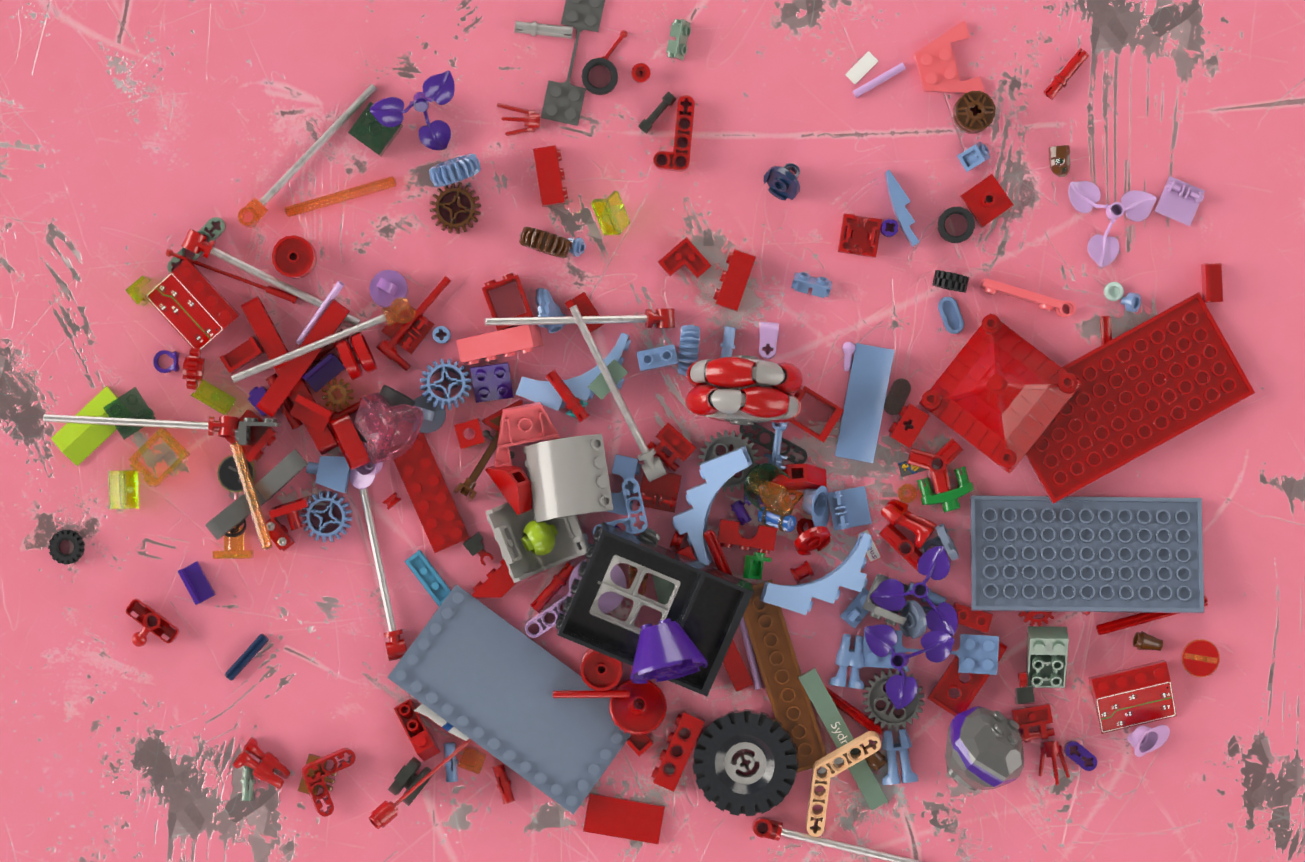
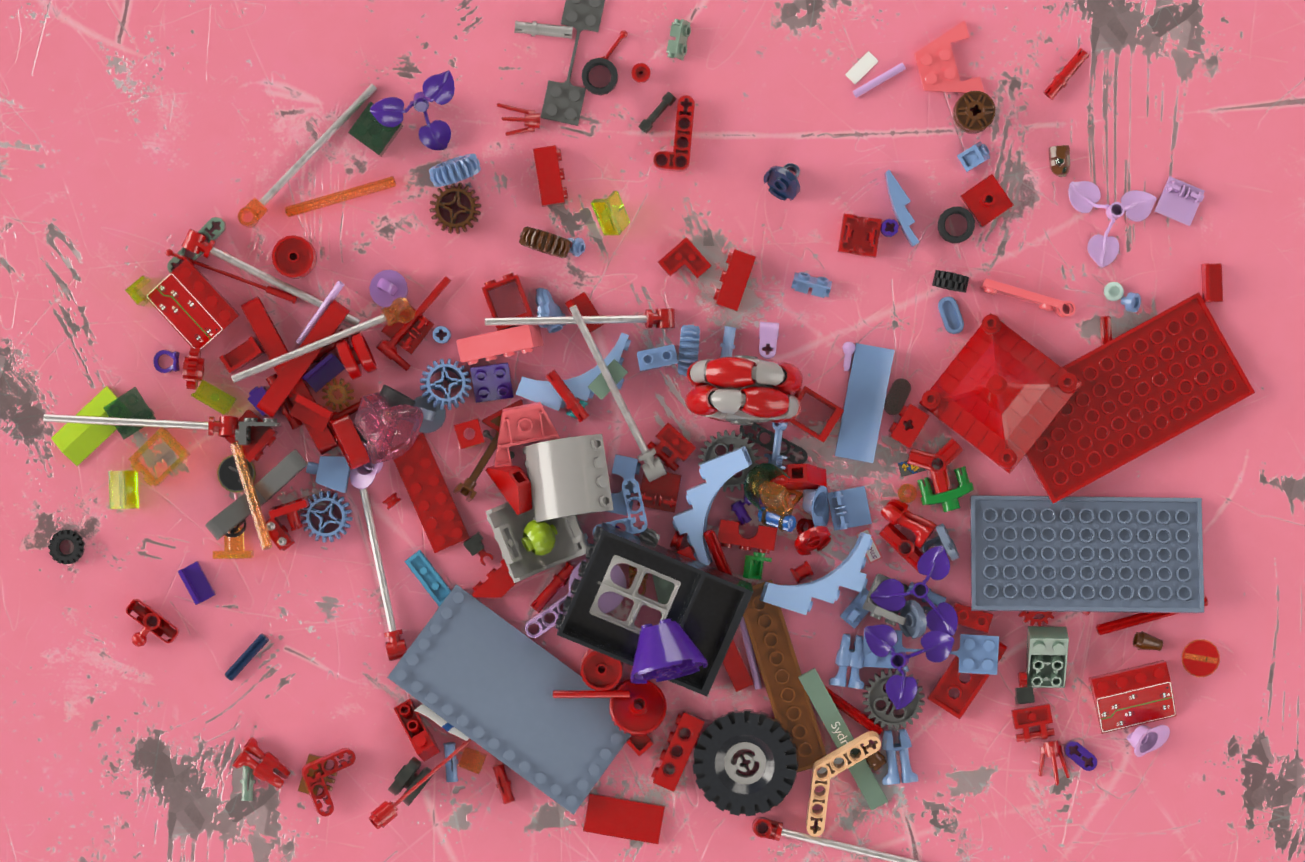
(983, 749): dark grey rock -> none

